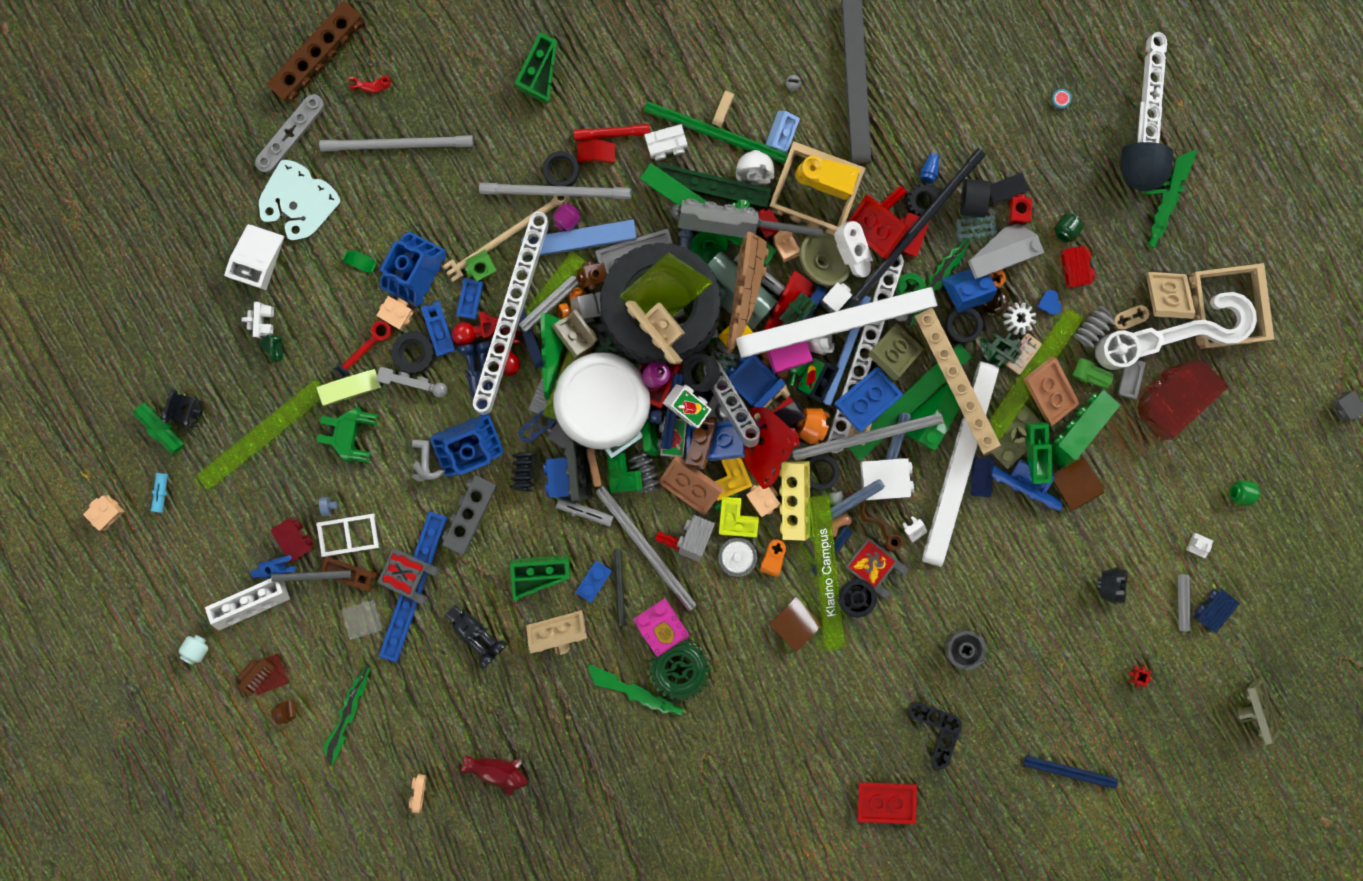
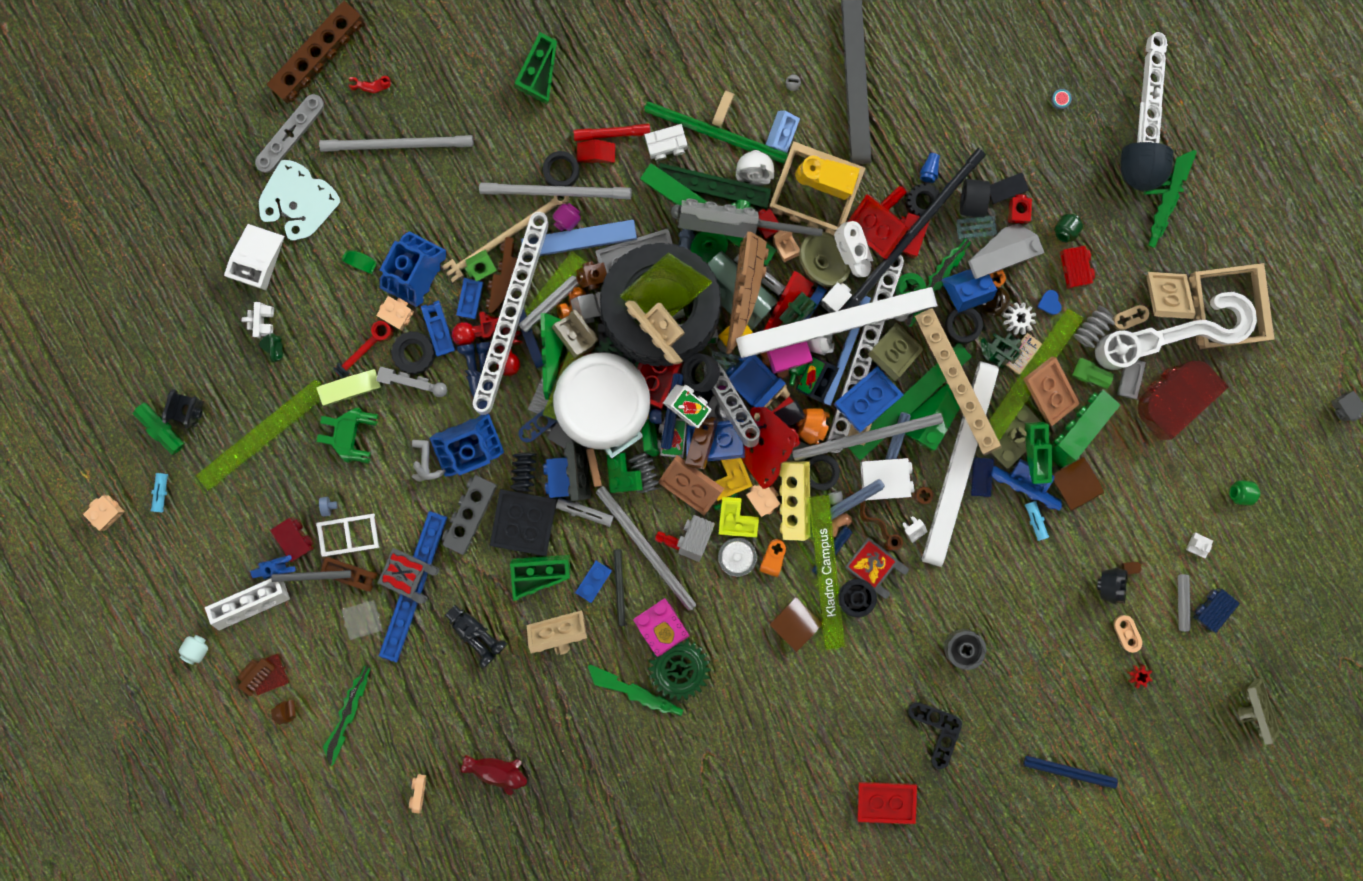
(500, 283): none -> reddish brown slope
(523, 522): none -> black plate
(656, 374): magenta head -> none
(921, 500): none -> reddish brown bush
(1036, 520): none -> medium azure pin
(1128, 632): none -> light nougat plate
(1132, 567): none -> reddish brown piece

